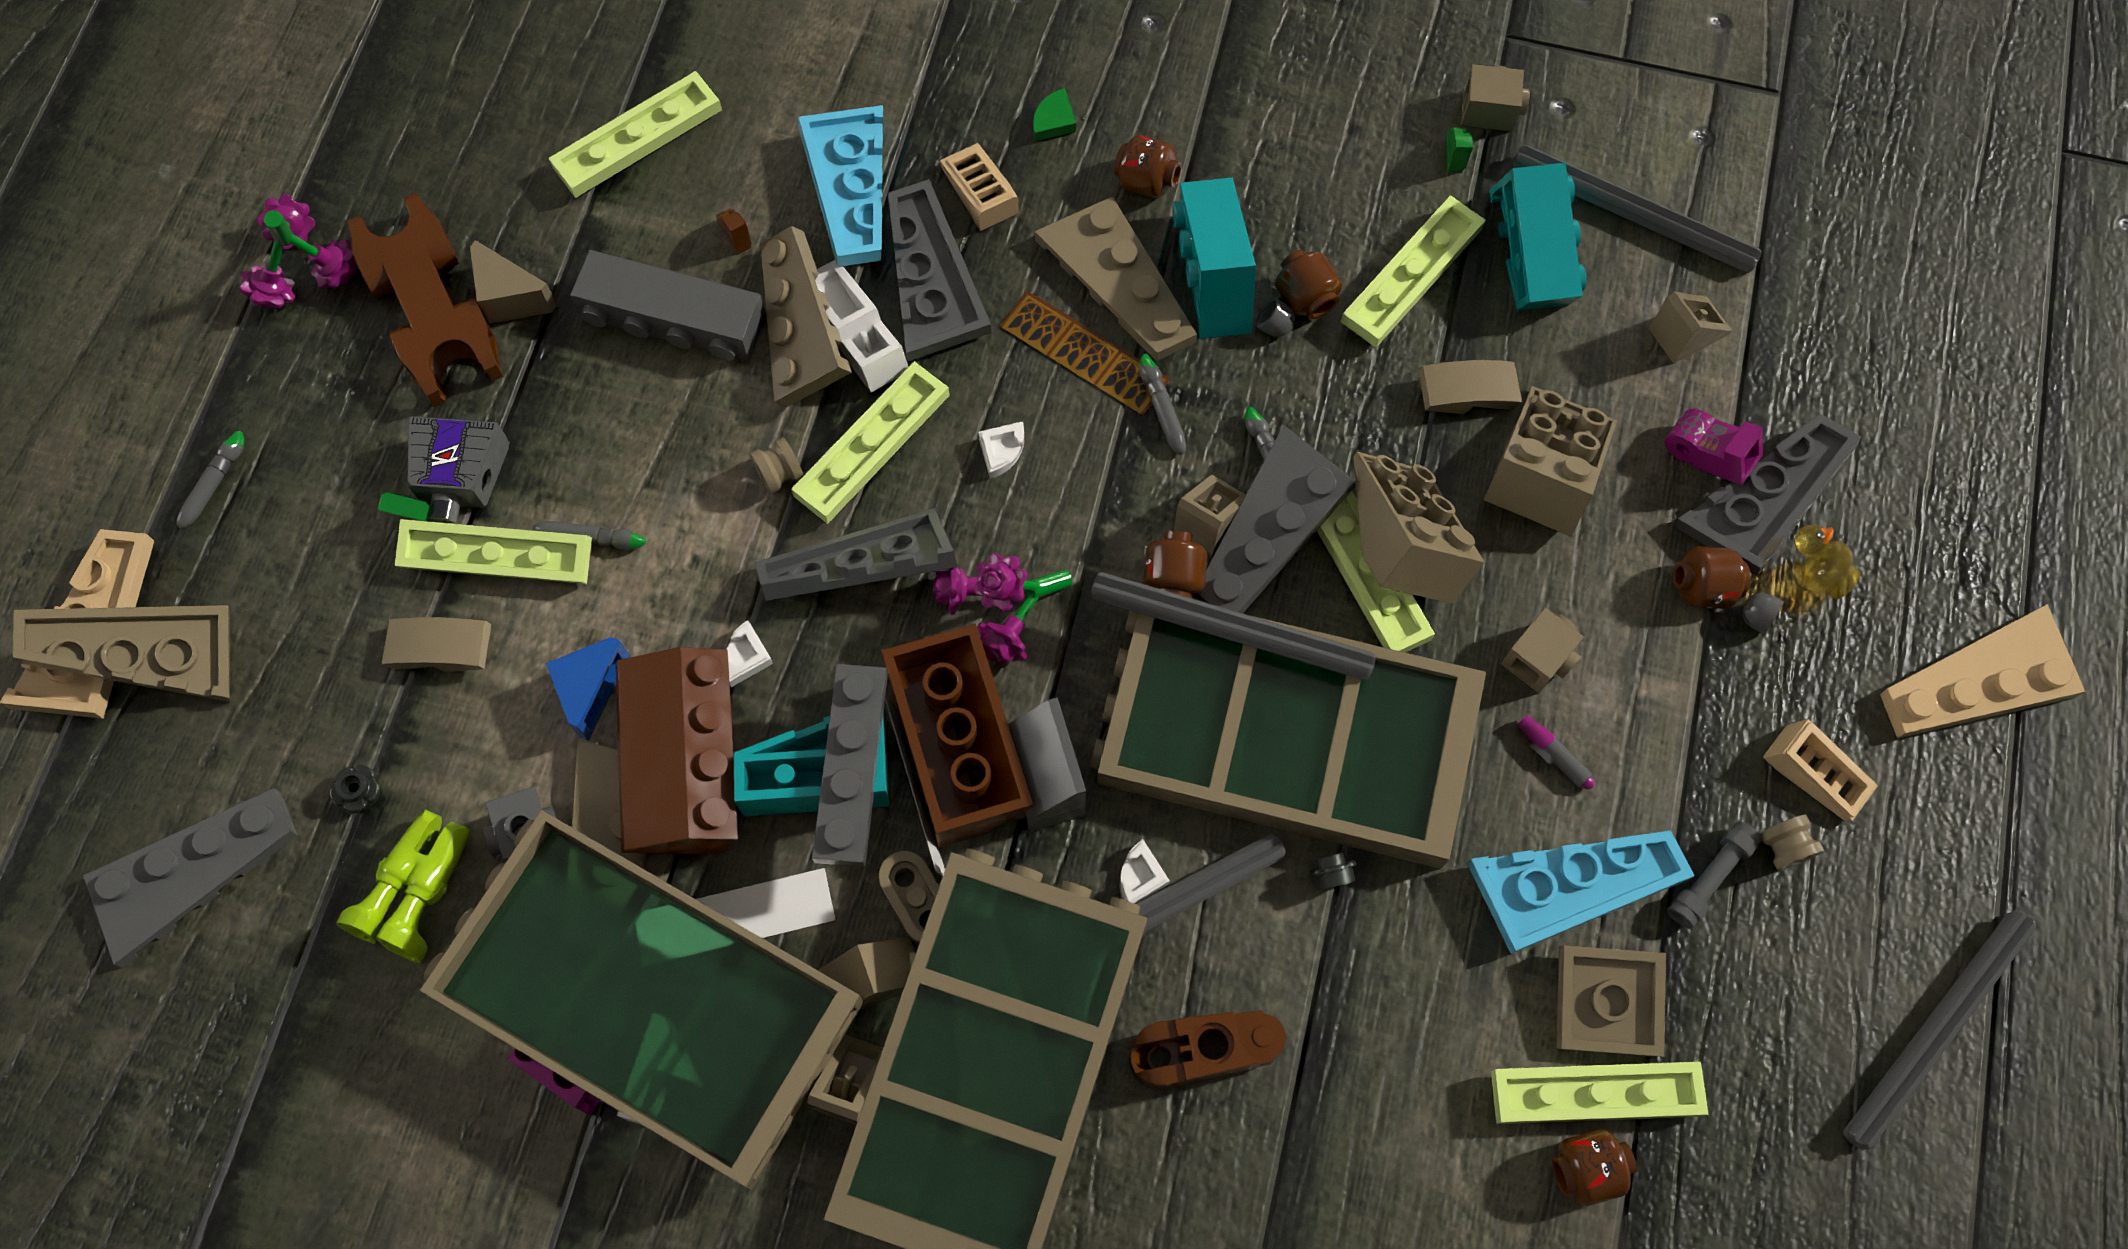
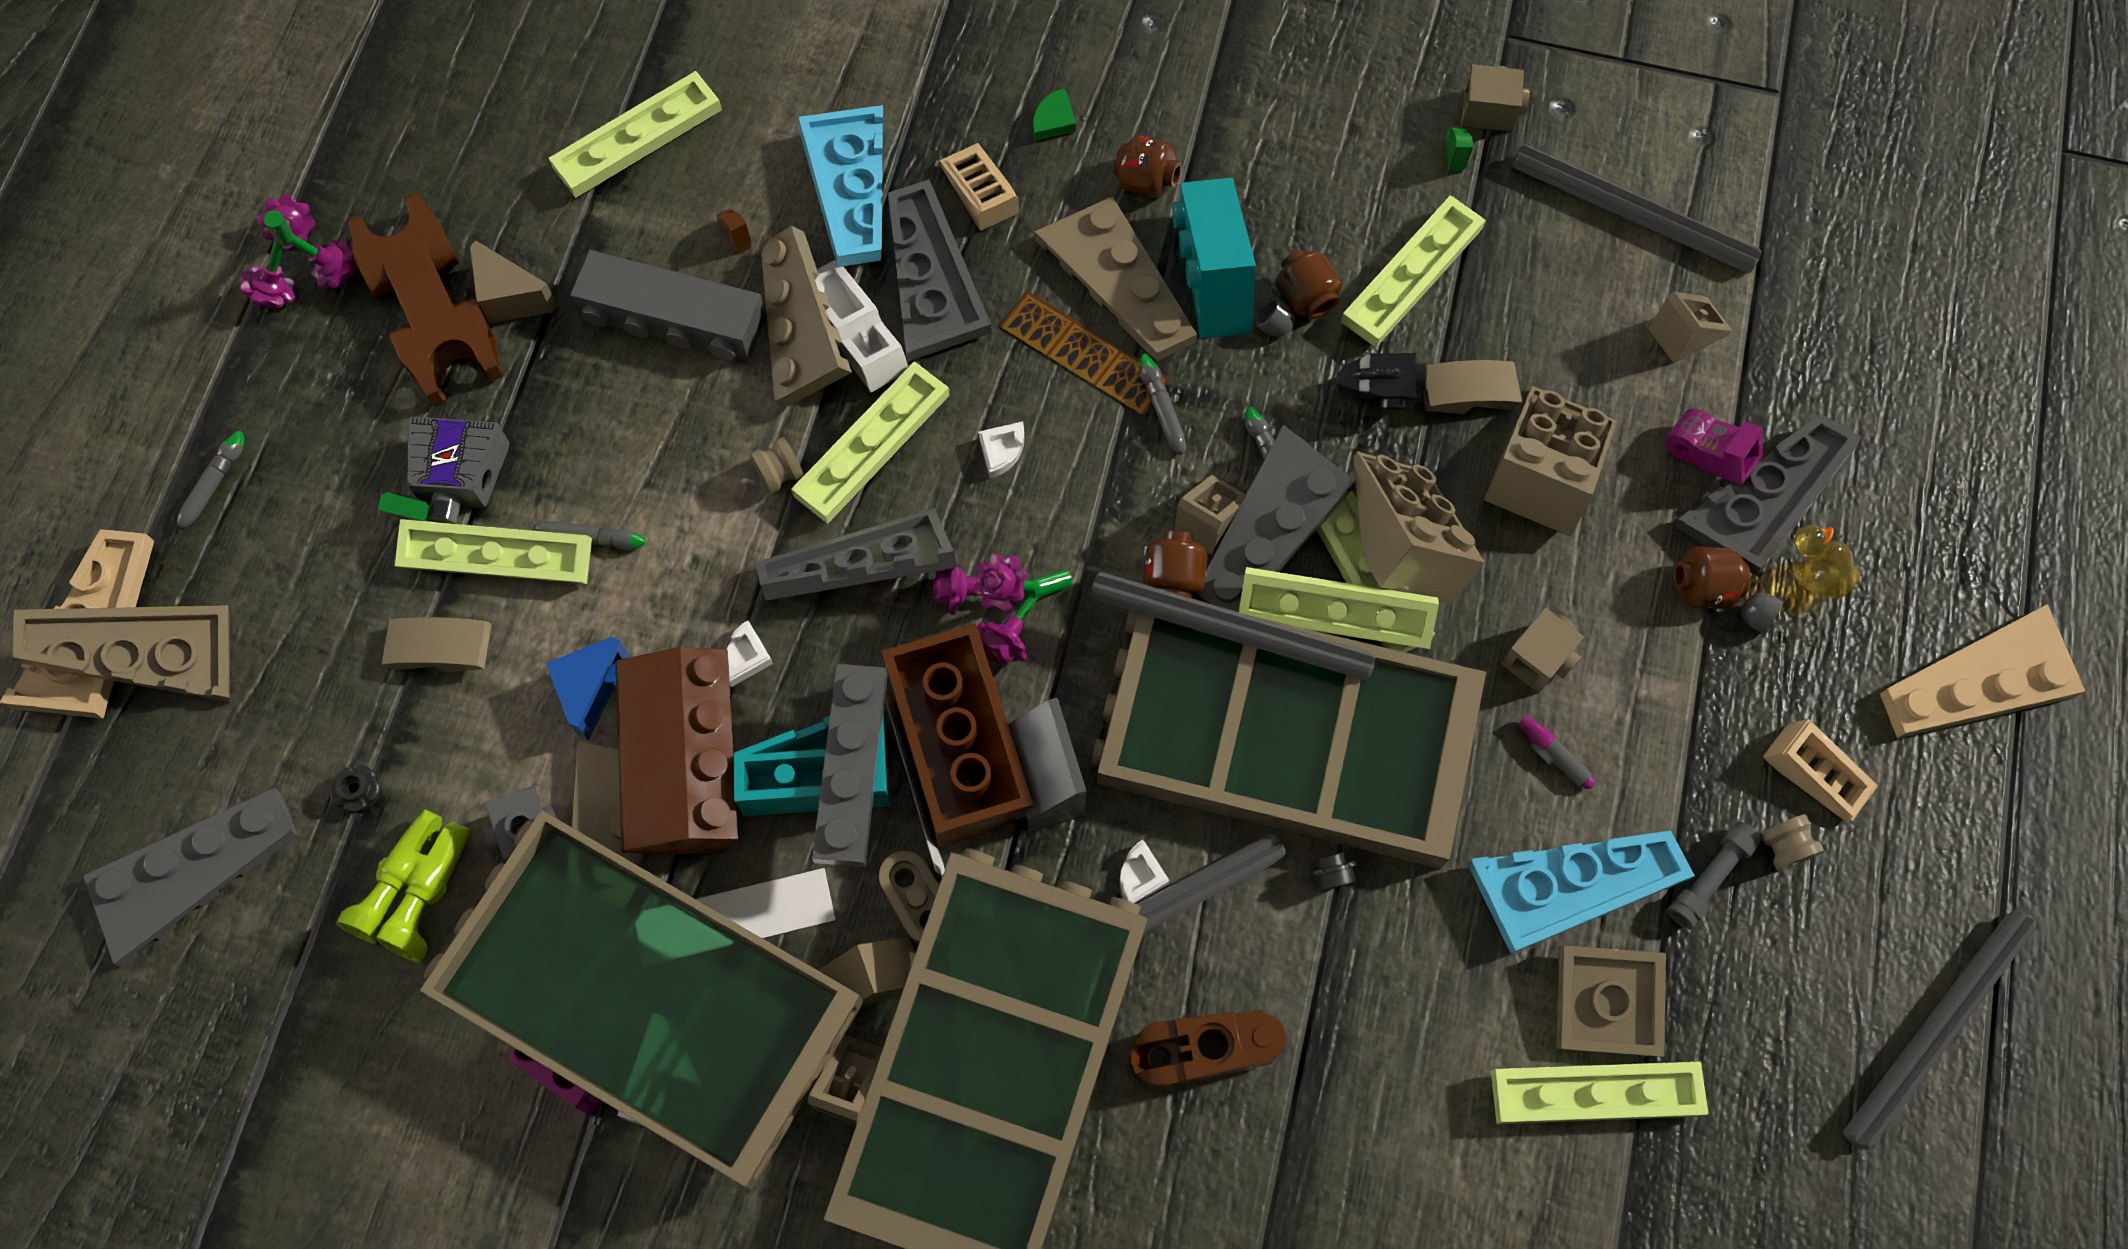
(1340, 607): none -> yellowish green plate
(1384, 378): none -> black hand
(1540, 236): teal wedge -> none
(1593, 1167): reddish brown head -> none

